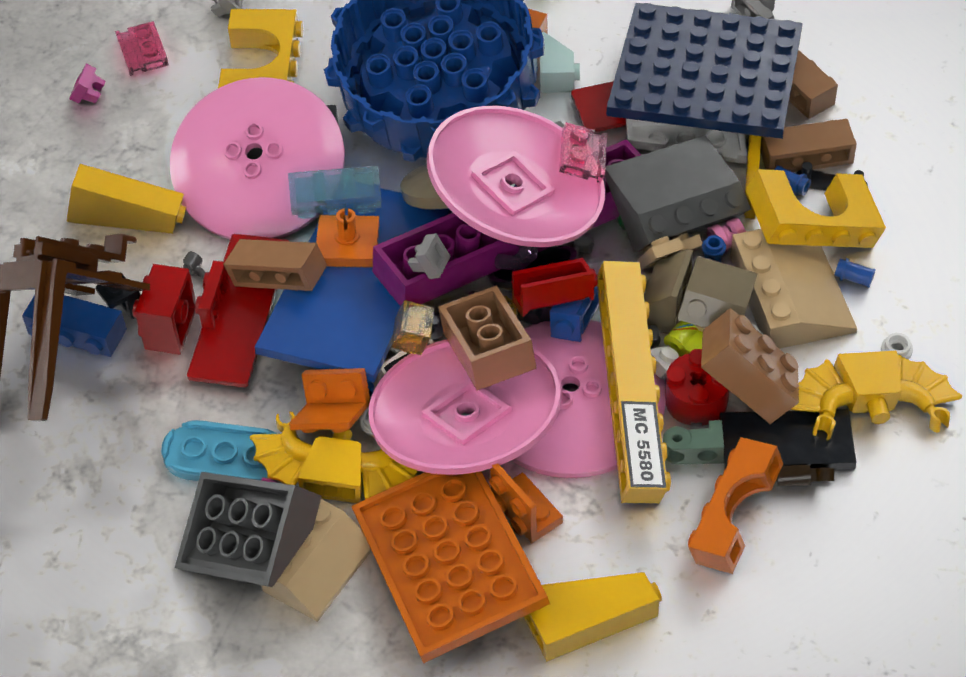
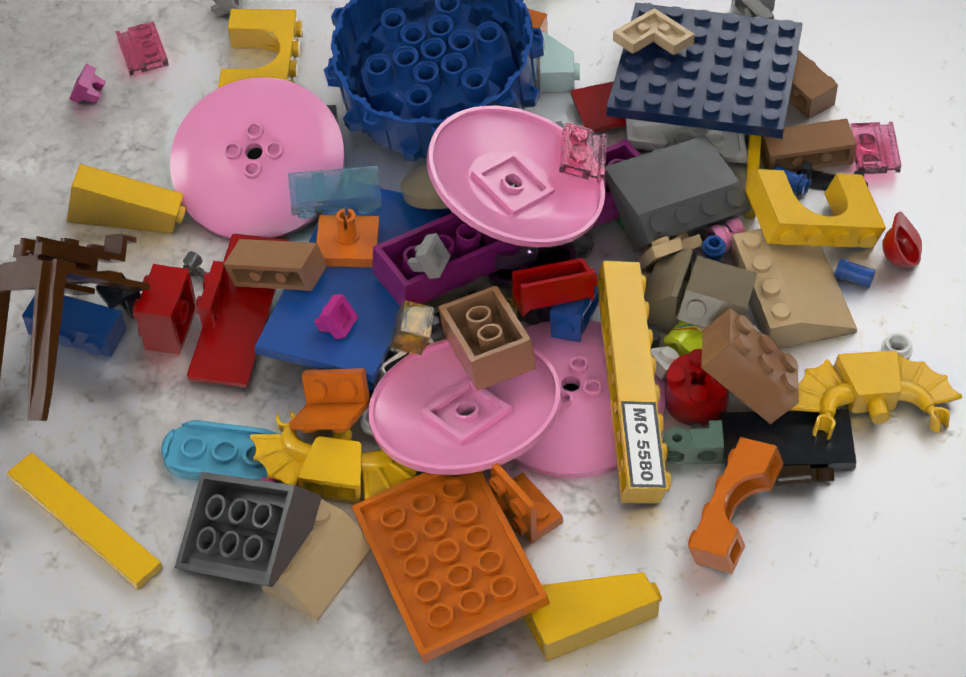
(85, 521): none -> yellow tile
(336, 317): none -> dark pink tile
(655, 28): none -> tan plate
(876, 148): none -> clear pink plate
(902, 243): none -> red cap

